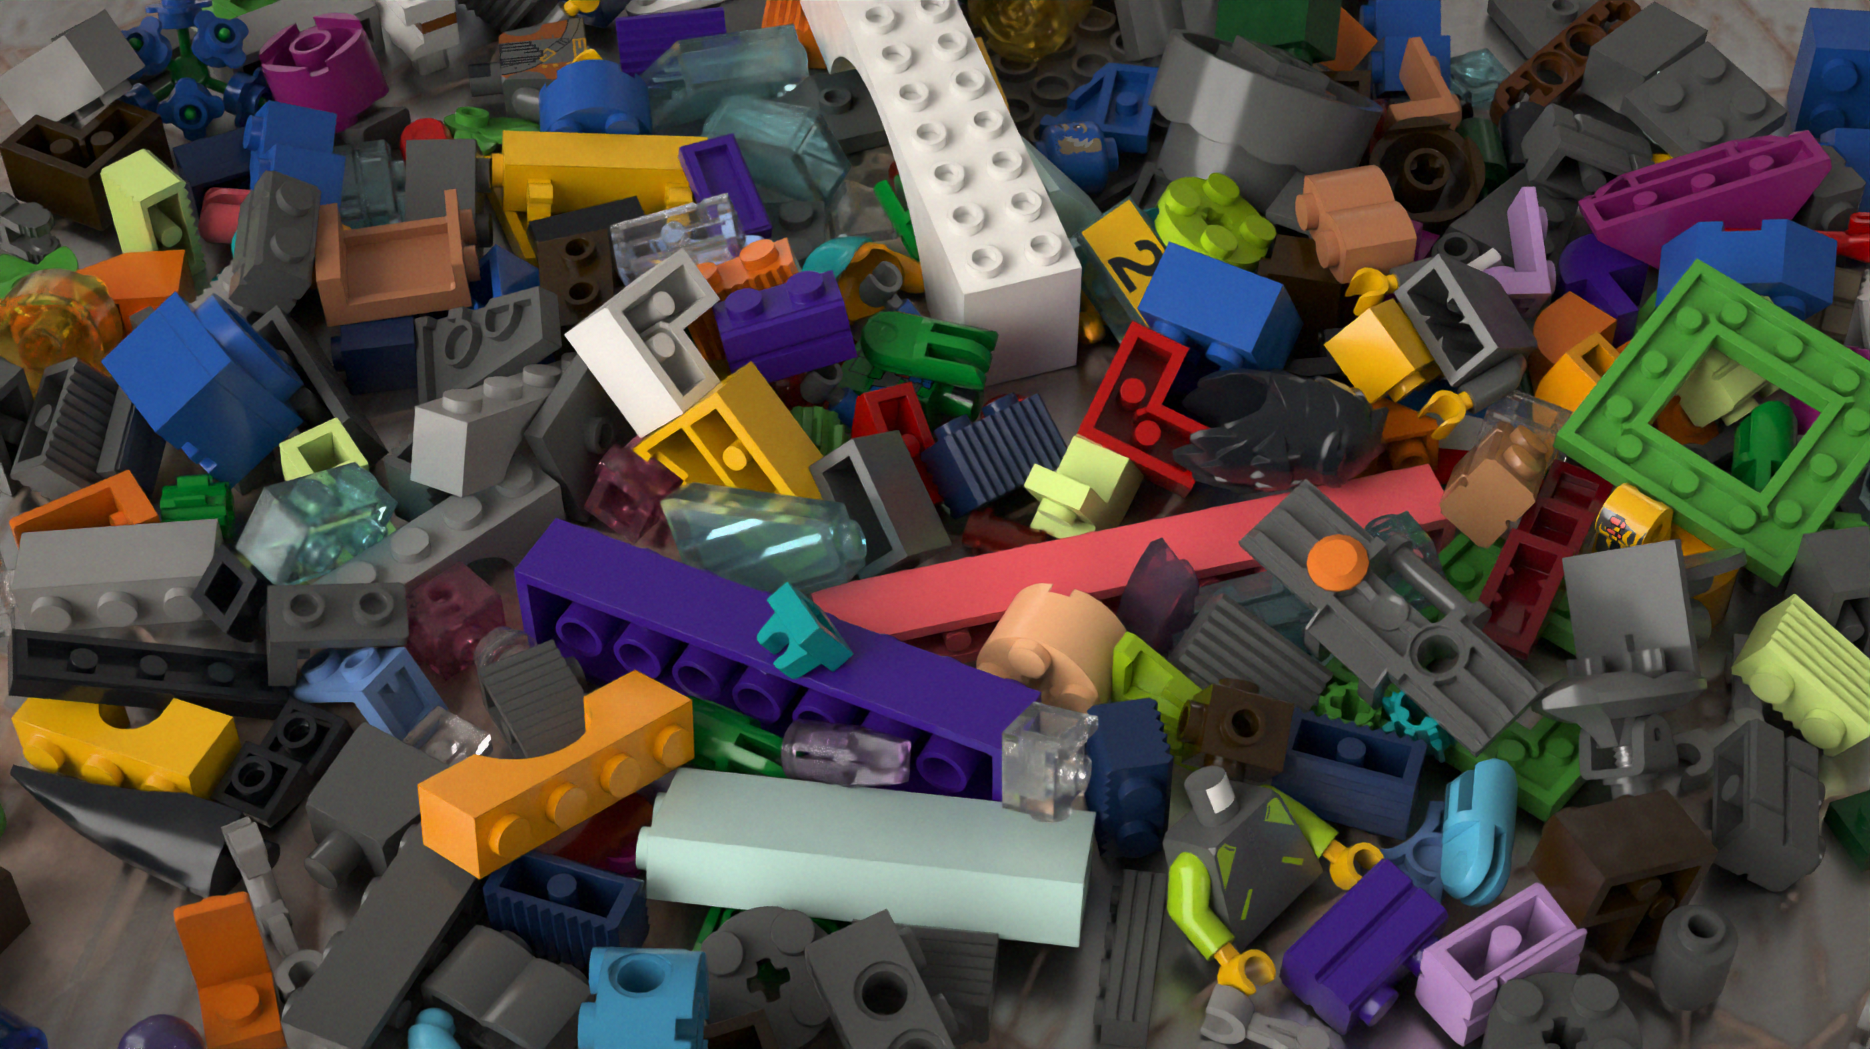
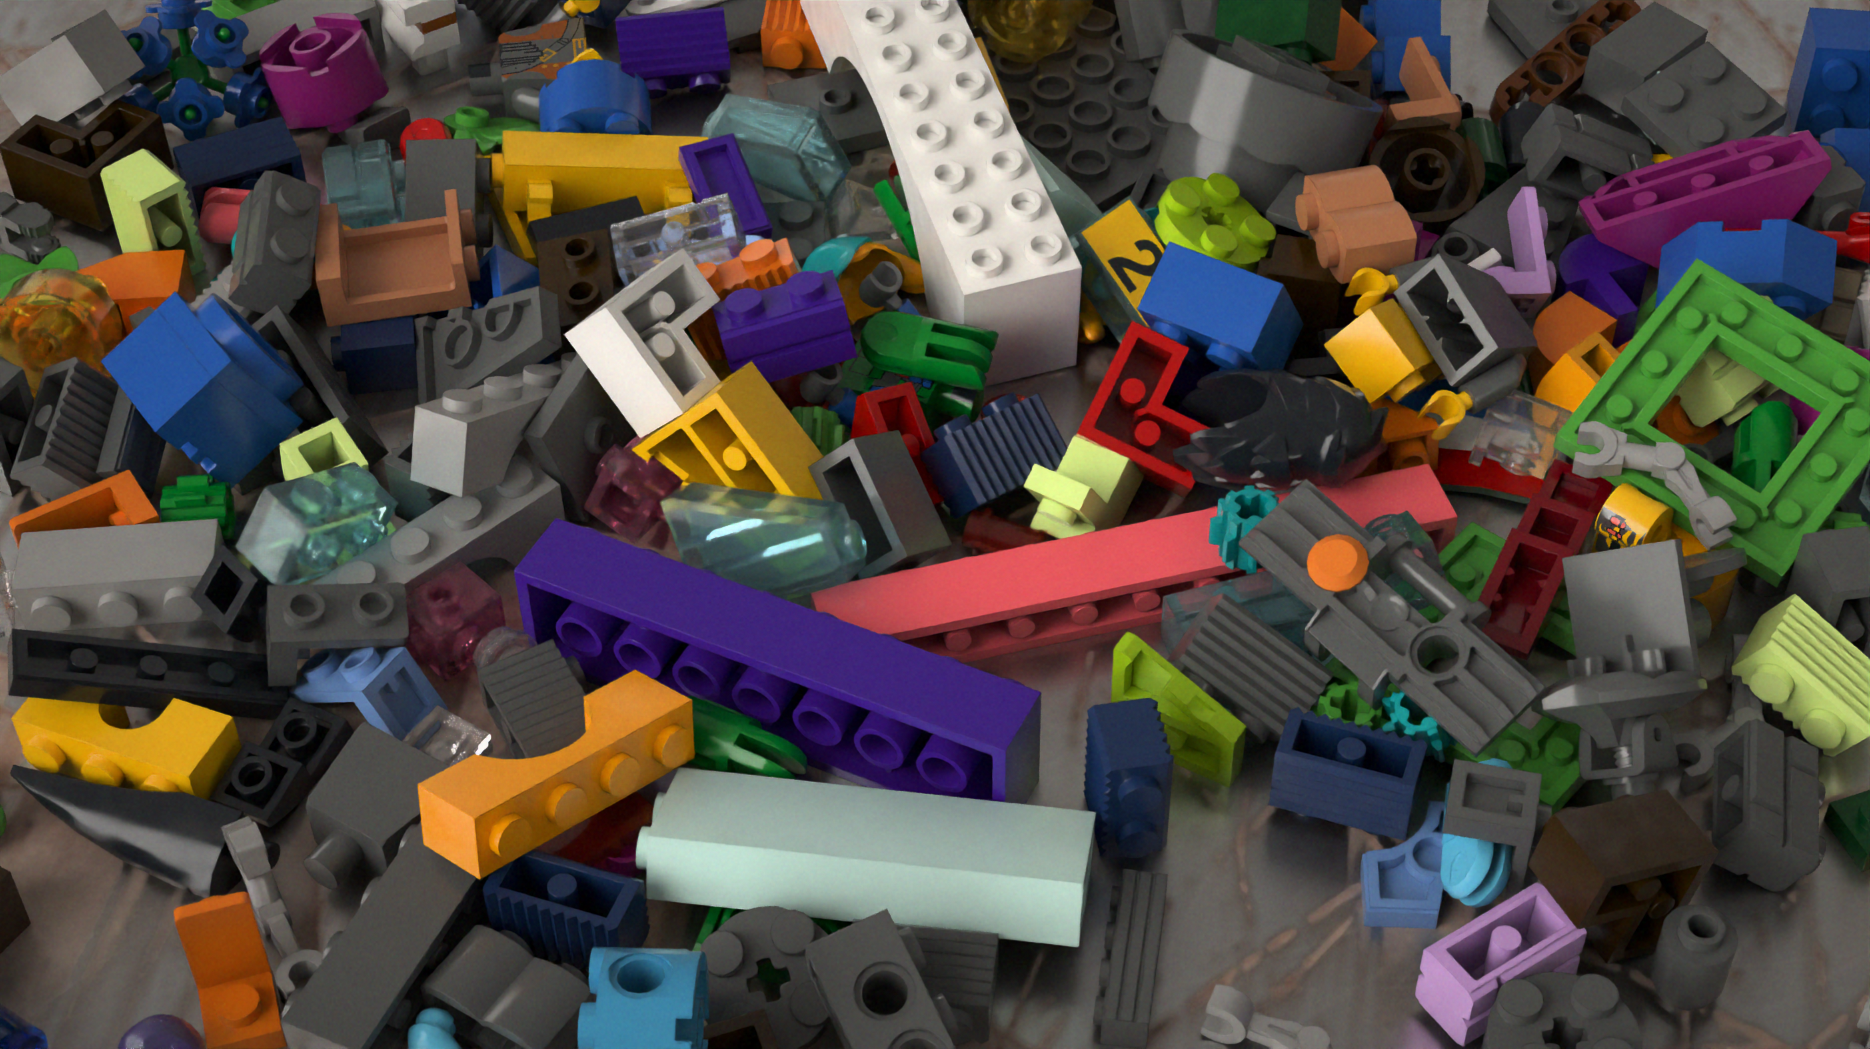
(296, 144): blue brick -> none
(700, 71): clear light blue slope -> none
(807, 631): teal tile -> none
(844, 754): clear purple hinge -> none
(1046, 761): clear brick -> none
(1056, 647): light nougat brick -> none
(1080, 153): blue head -> none
(1116, 102): blue wing -> none
(1159, 597): clear purple slope -> none
(1234, 519): none -> teal gear
(1236, 730): dark brown brick -> none
(1242, 863): torso -> none
(1364, 948): dark purple brick -> none
(1476, 76): clear light blue plate -> none
(1495, 483): medium nougat brick -> none
(1498, 808): none -> dark grey bracket
(1708, 515): none -> light grey piece

